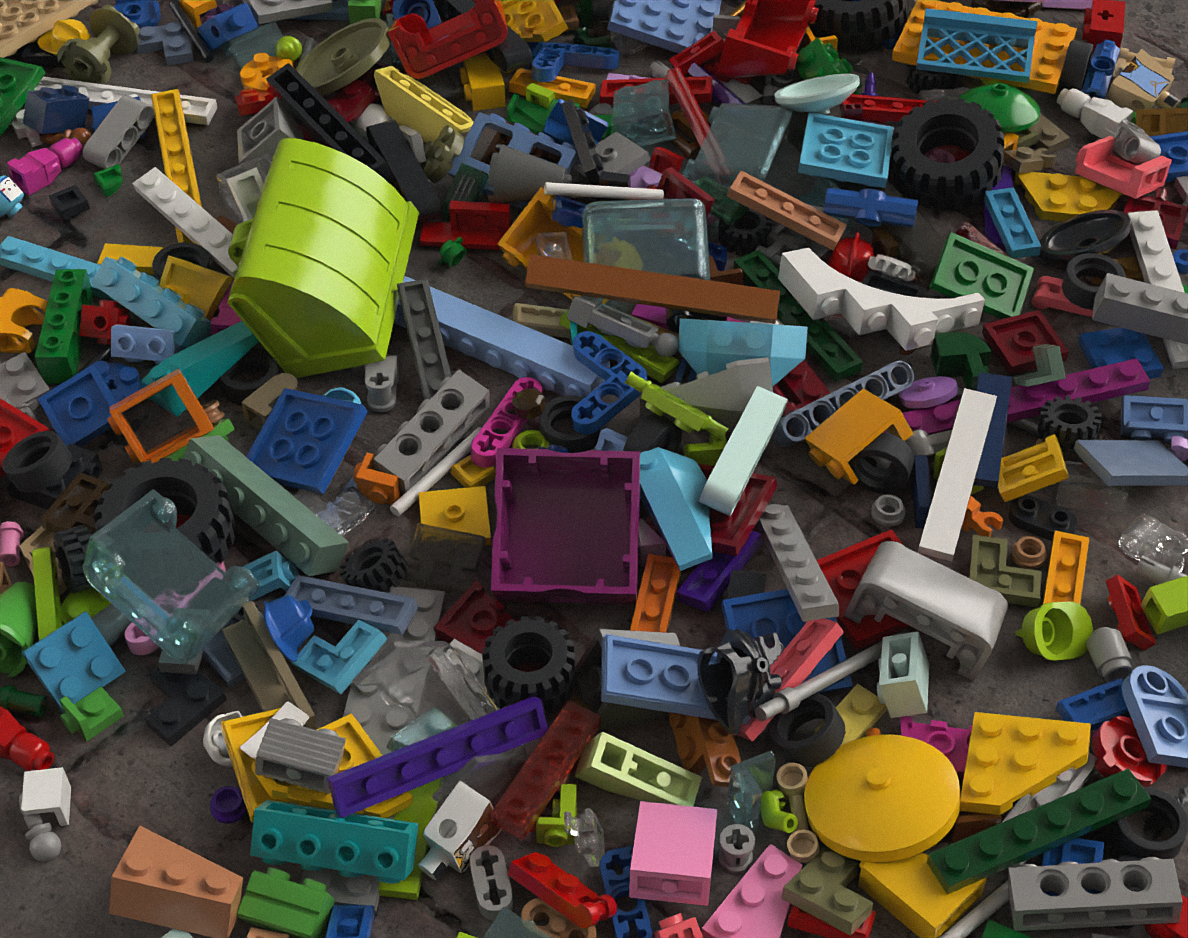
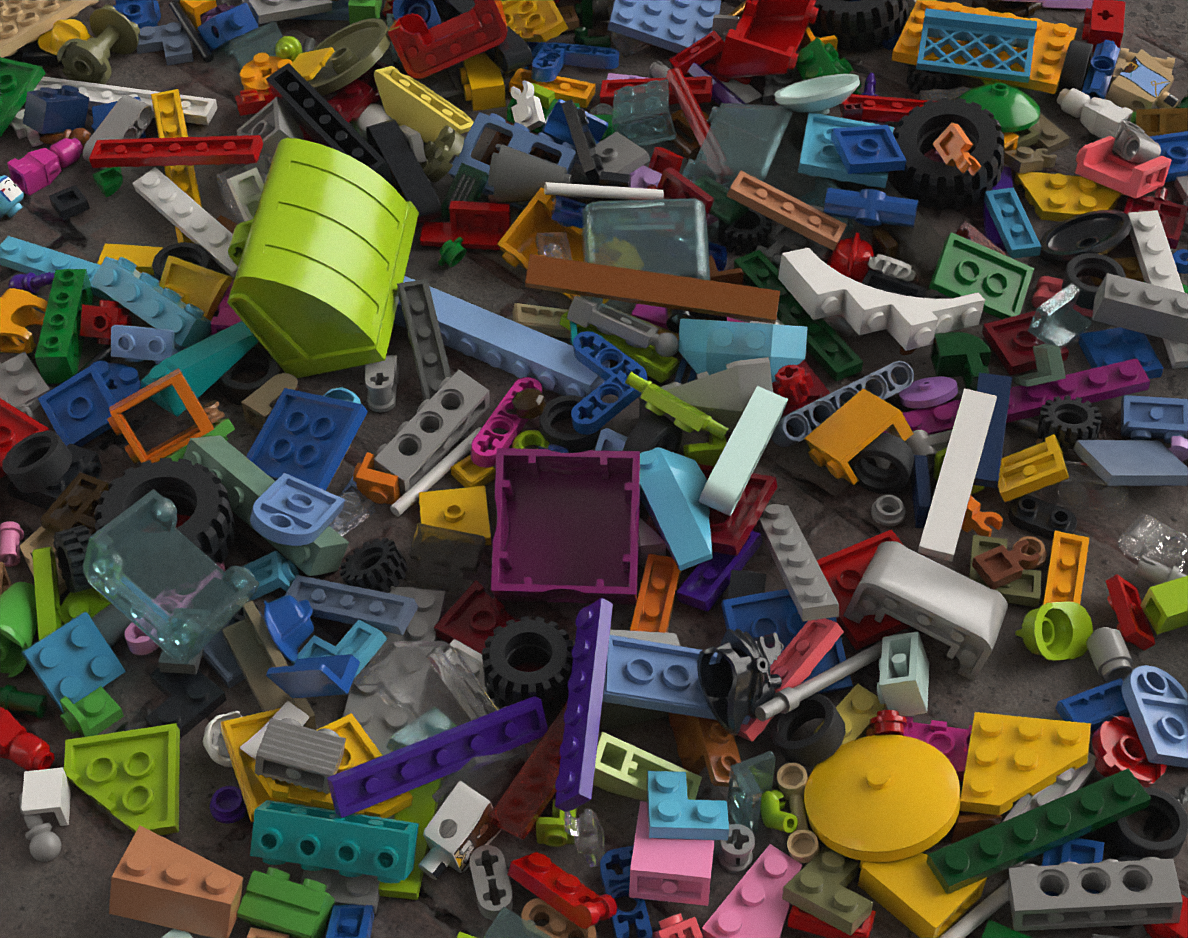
(30, 281): none -> dark purple bar
(130, 775): none -> lime plate
(176, 151): none -> red plate
(294, 511): none -> medium blue tile
(311, 62): none -> yellow piece
(316, 676): none -> blue panel
(528, 107): none -> white plate
(584, 706): none -> dark purple plate
(677, 817): none -> medium azure plate
(792, 384): none -> red gear
(868, 149): none -> blue plate
(888, 723): none -> red plate
(953, 149): none -> orange plate
(1002, 566): none -> copper plate
(1057, 321): none -> clear light blue panel

